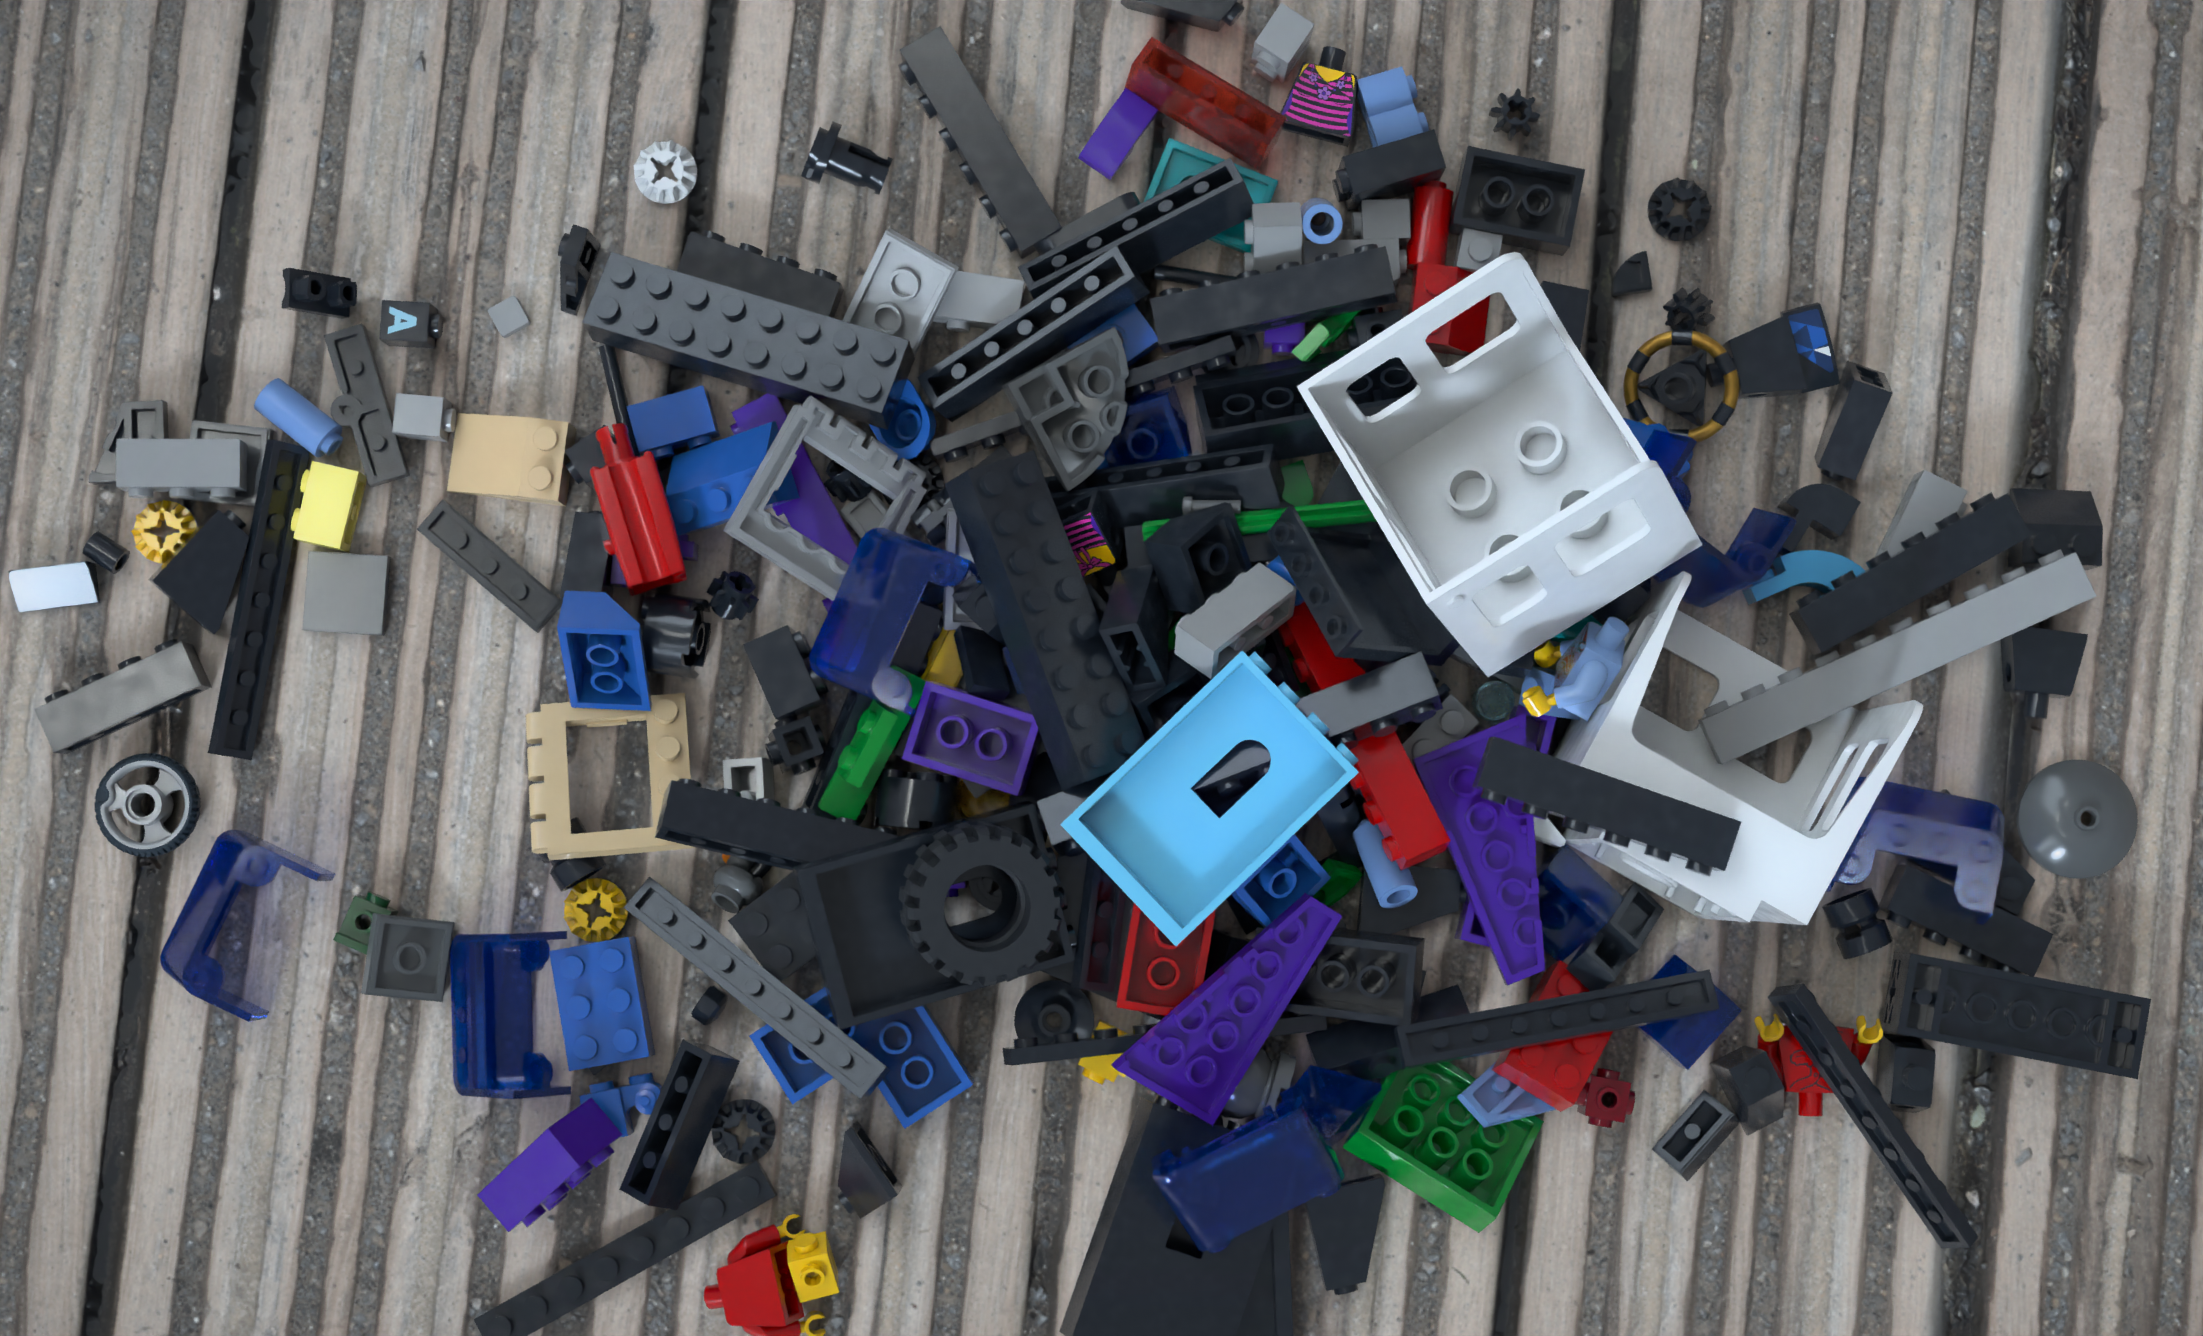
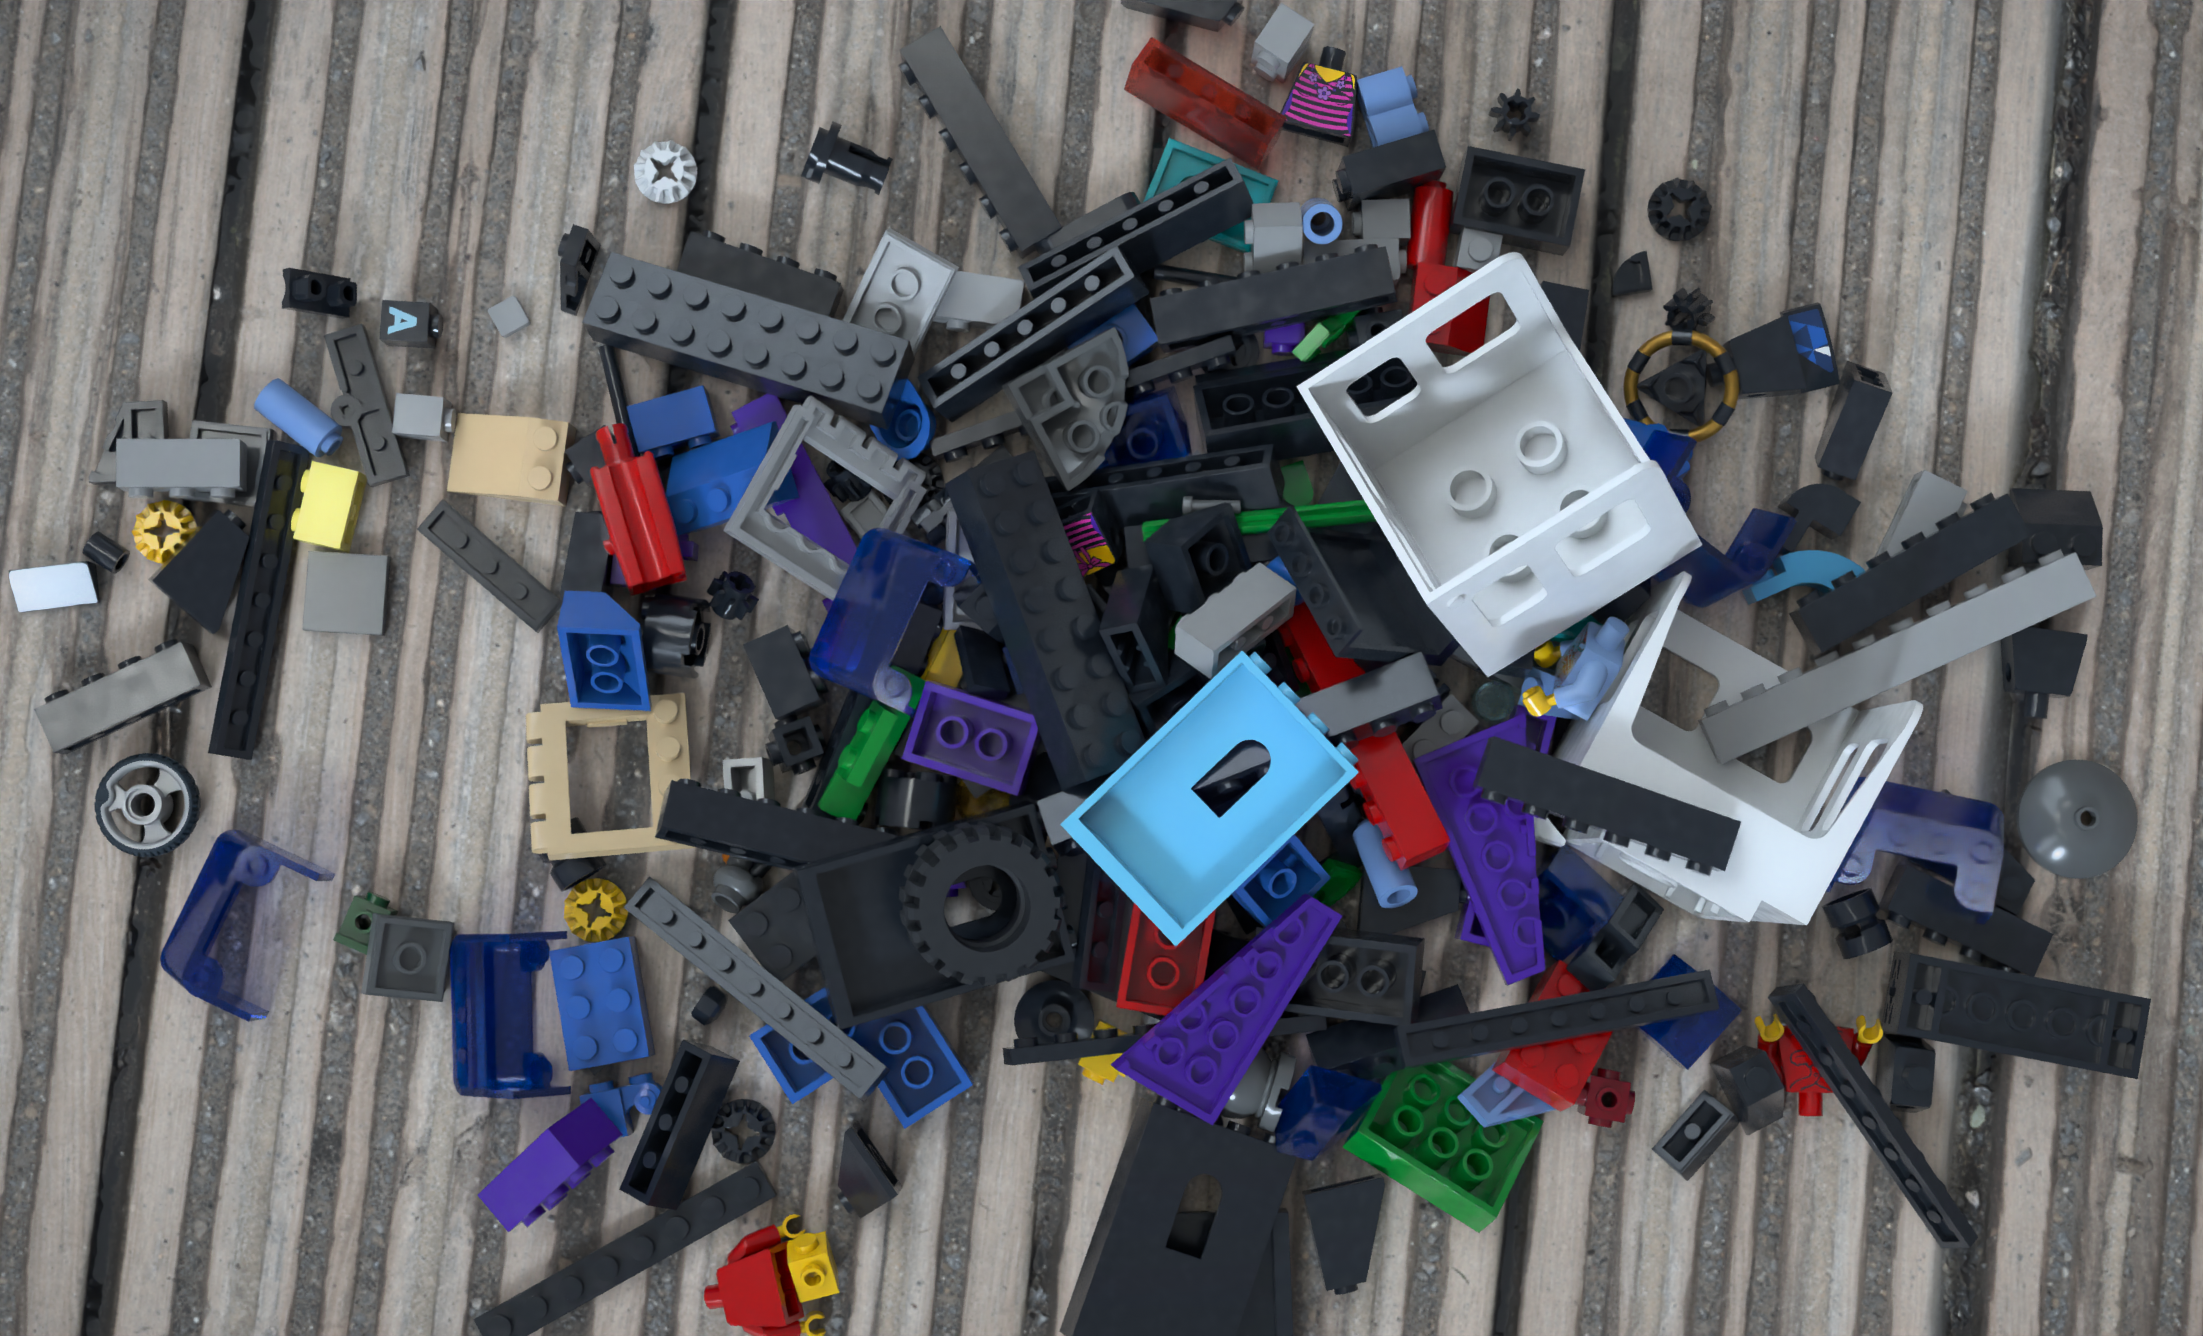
(1118, 133): dark purple slope -> none
(1250, 1173): clear blue windscreen -> none

